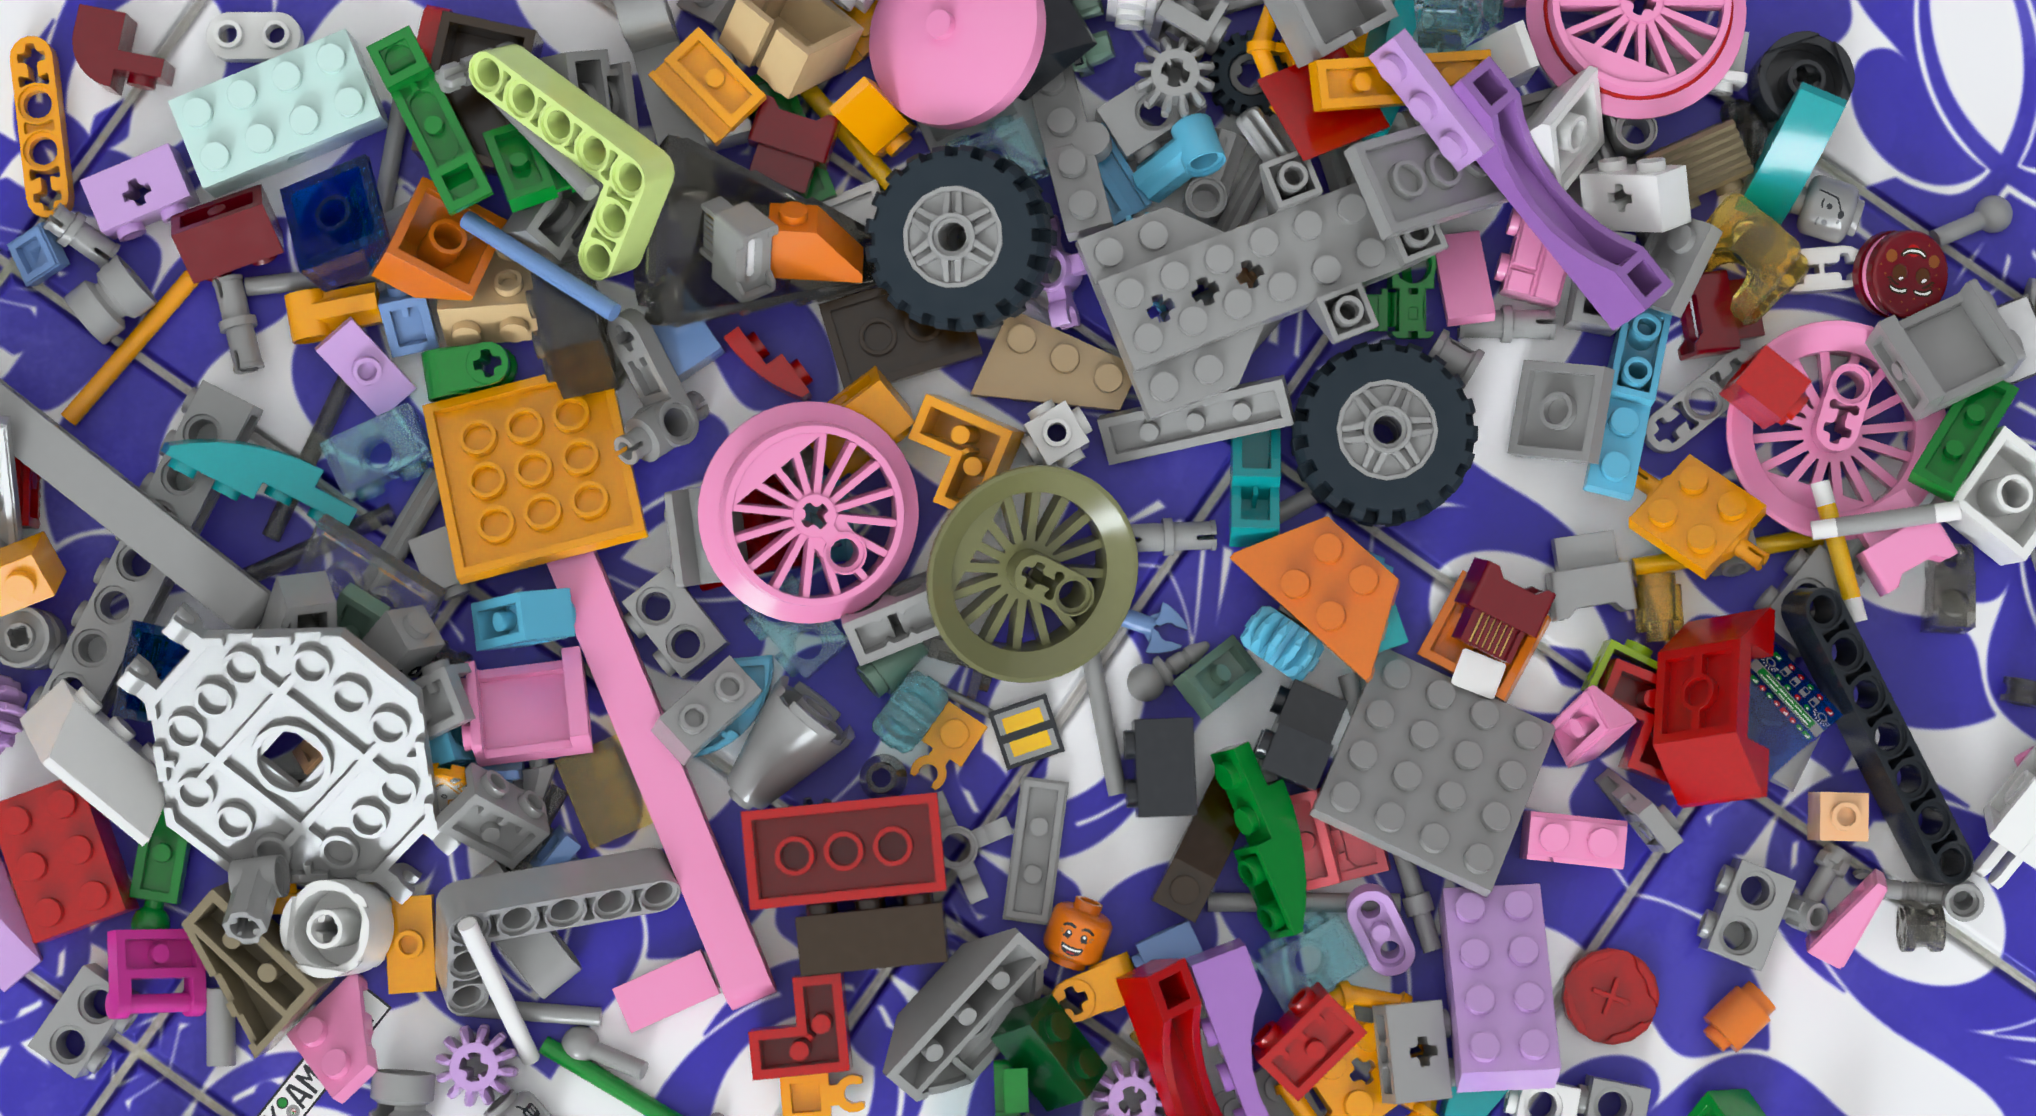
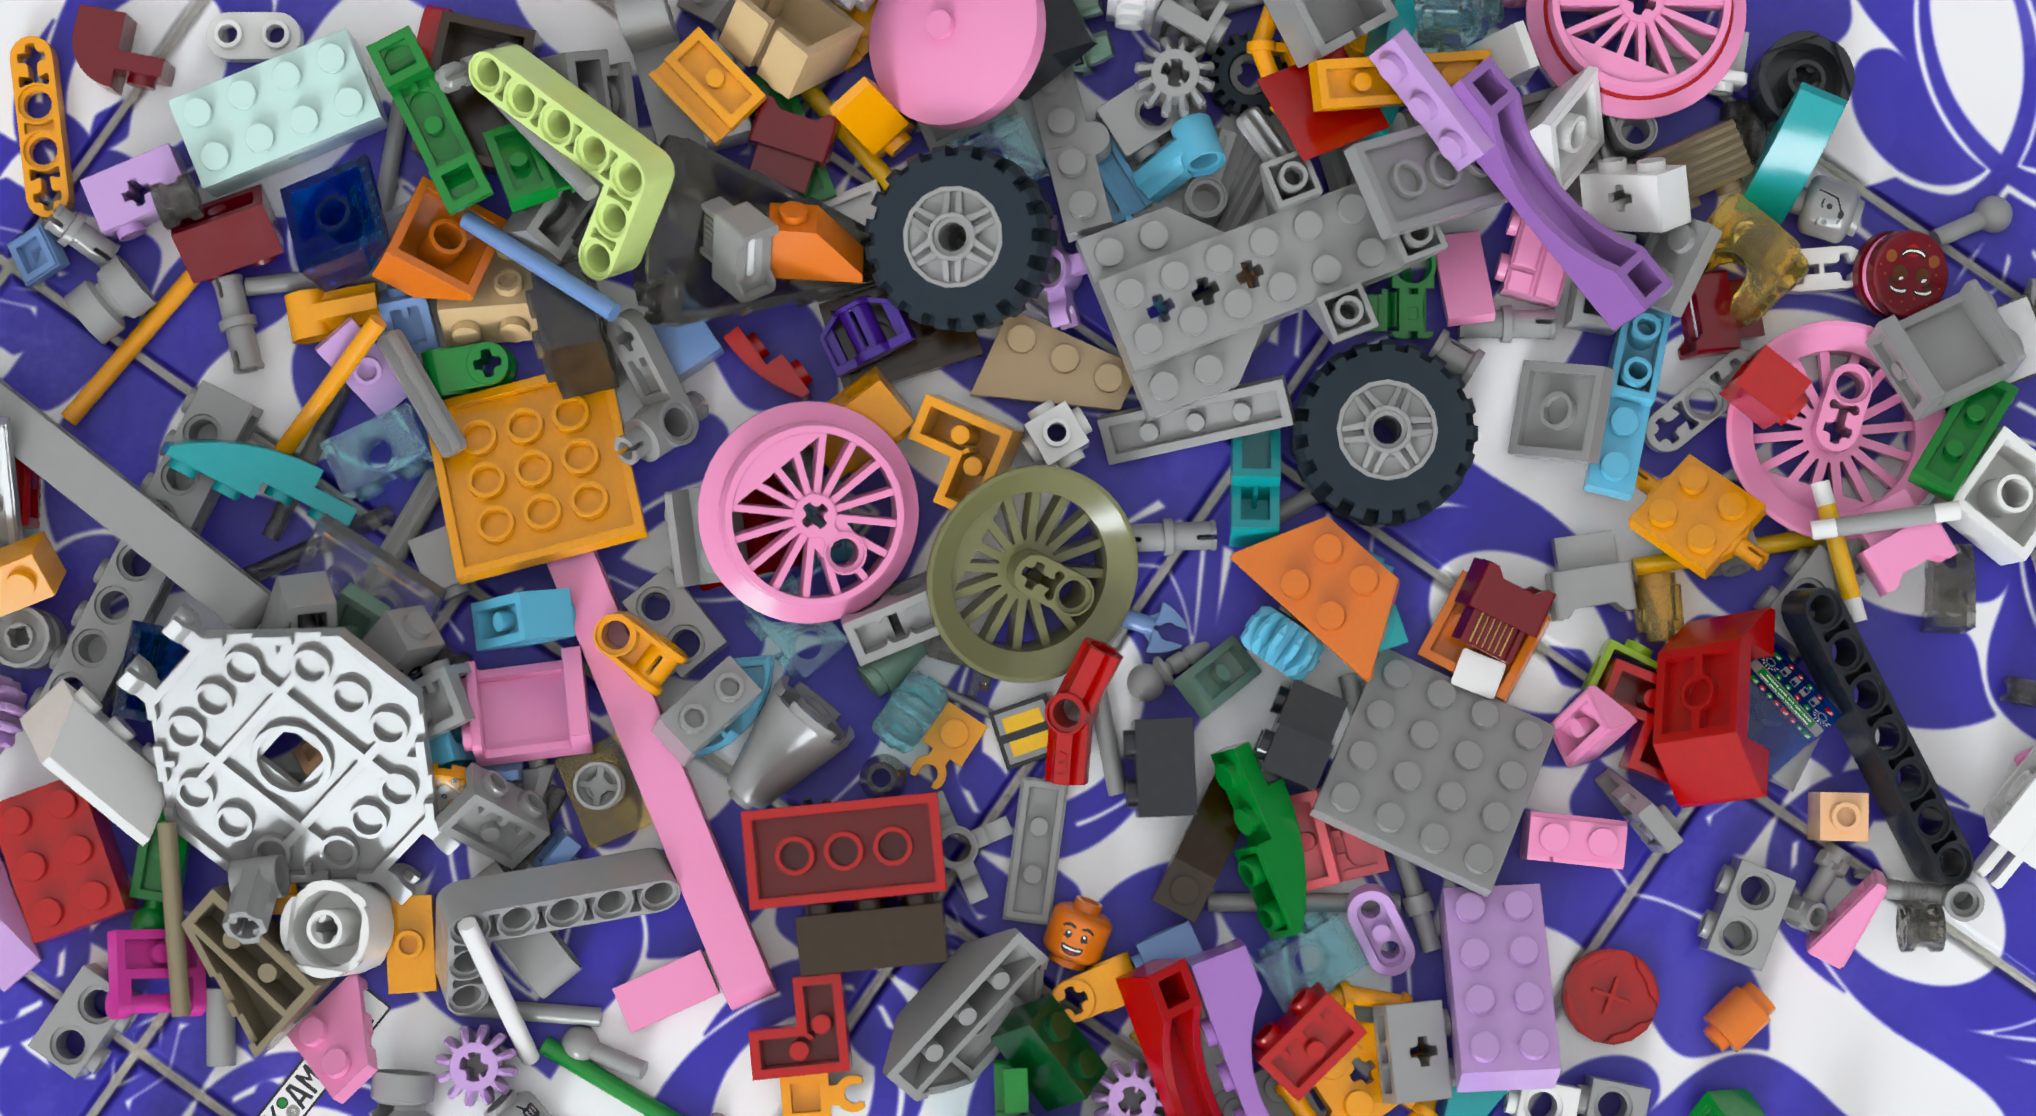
(173, 918): none -> dark tan bar
(177, 201): none -> clear smoke wheel
(331, 384): none -> light orange bar
(421, 393): none -> light grey axle
(591, 785): none -> light grey wheel
(641, 651): none -> light orange piece
(864, 334): none -> dark purple piece
(1085, 685): none -> red piece

